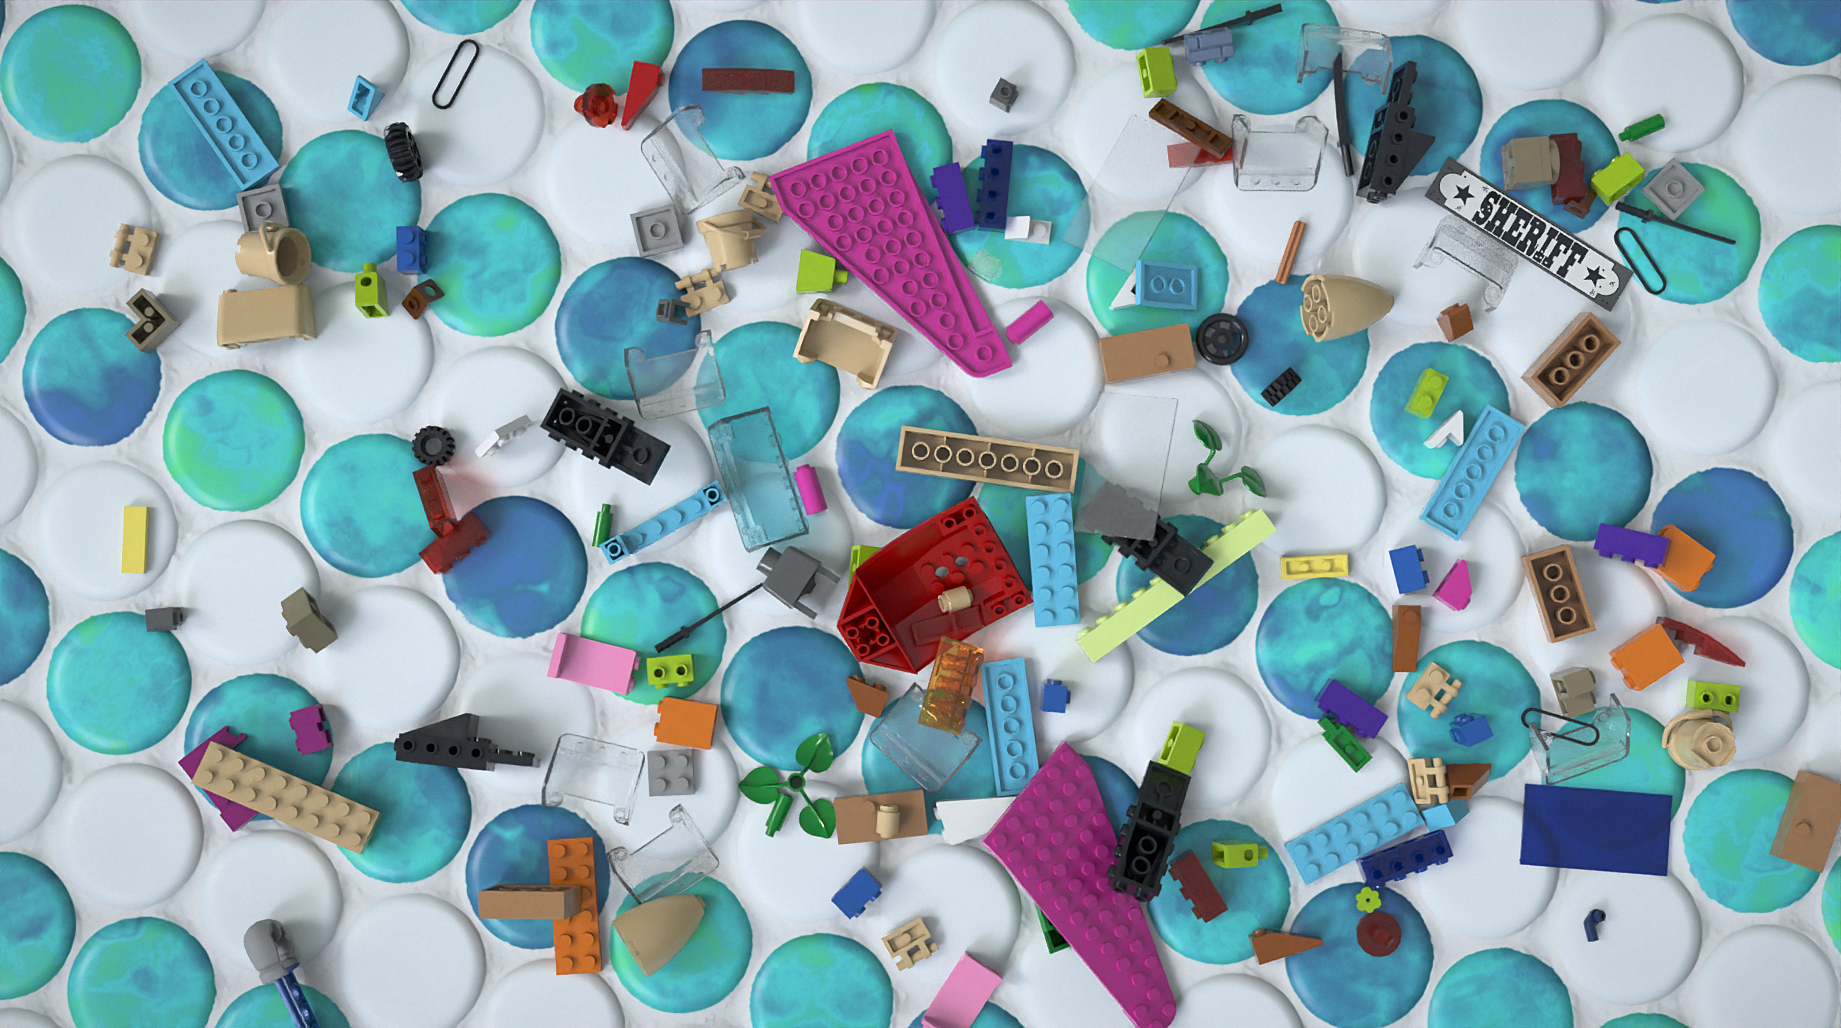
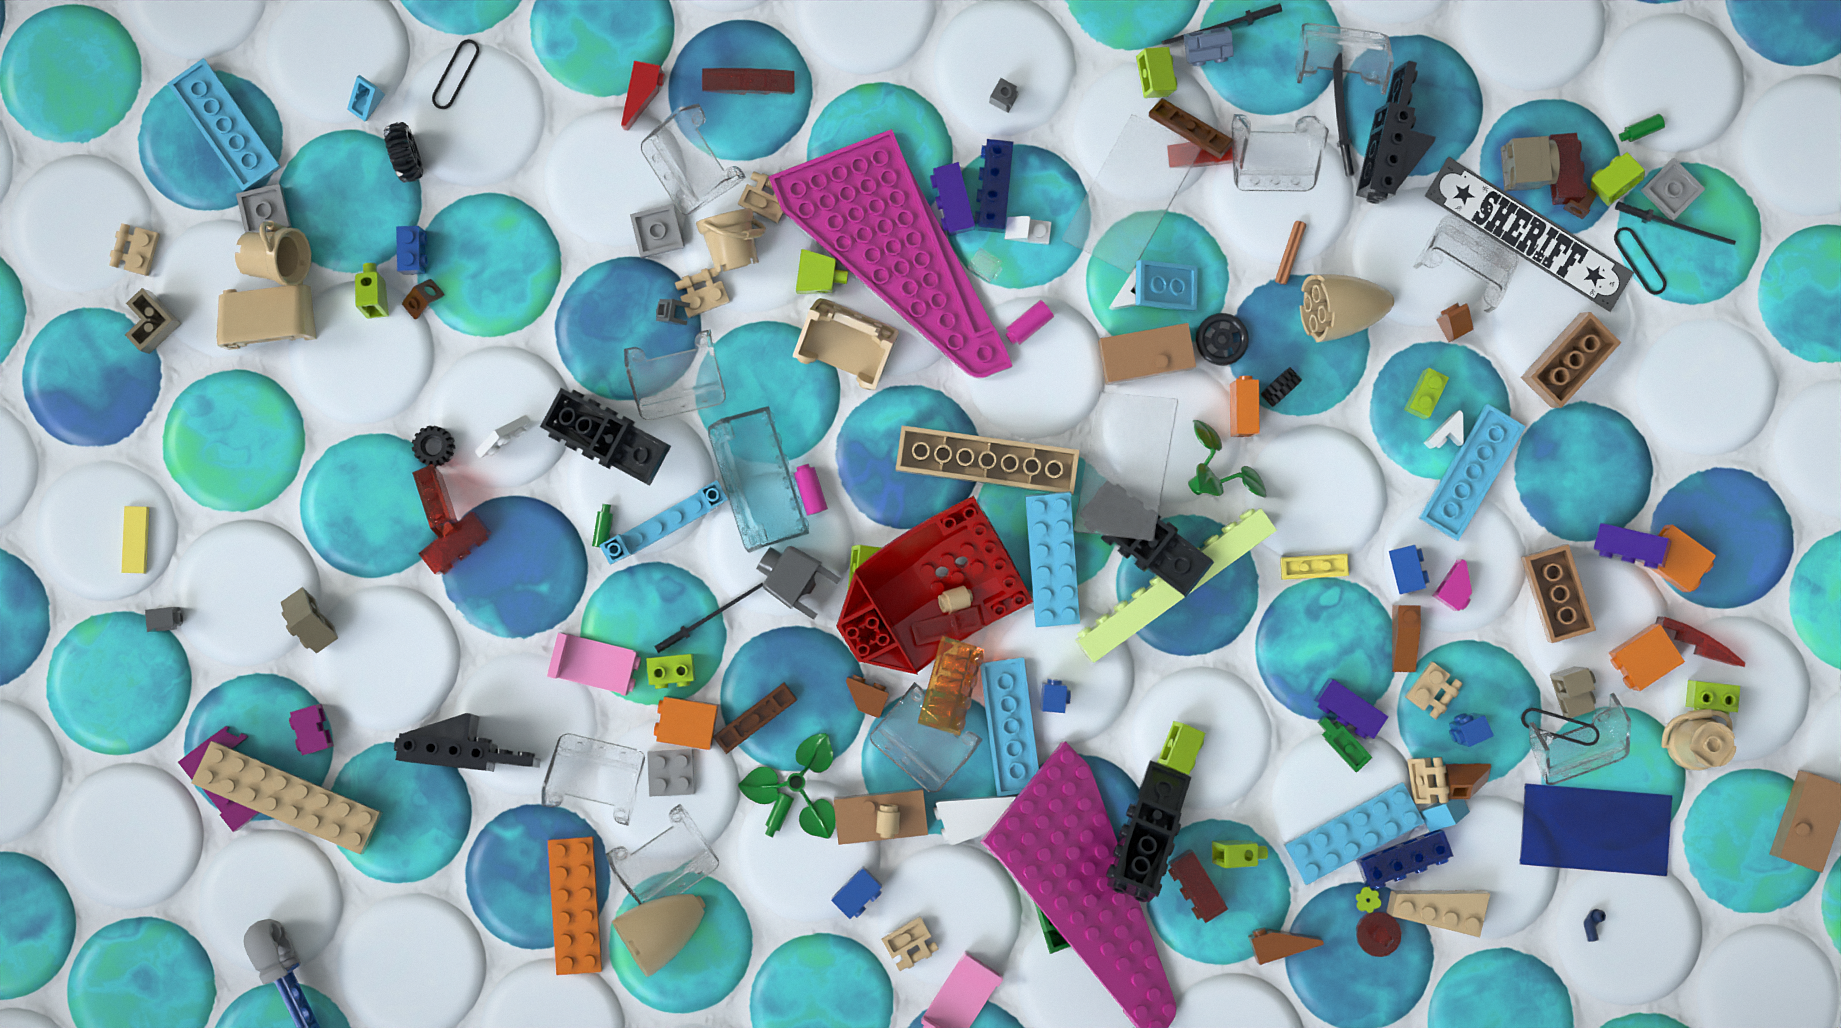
(529, 901): medium nougat brick -> none
(597, 105): clear red tile -> none
(755, 718): none -> reddish brown plate
(1244, 407): none -> orange brick
(1449, 910): none -> tan wedge

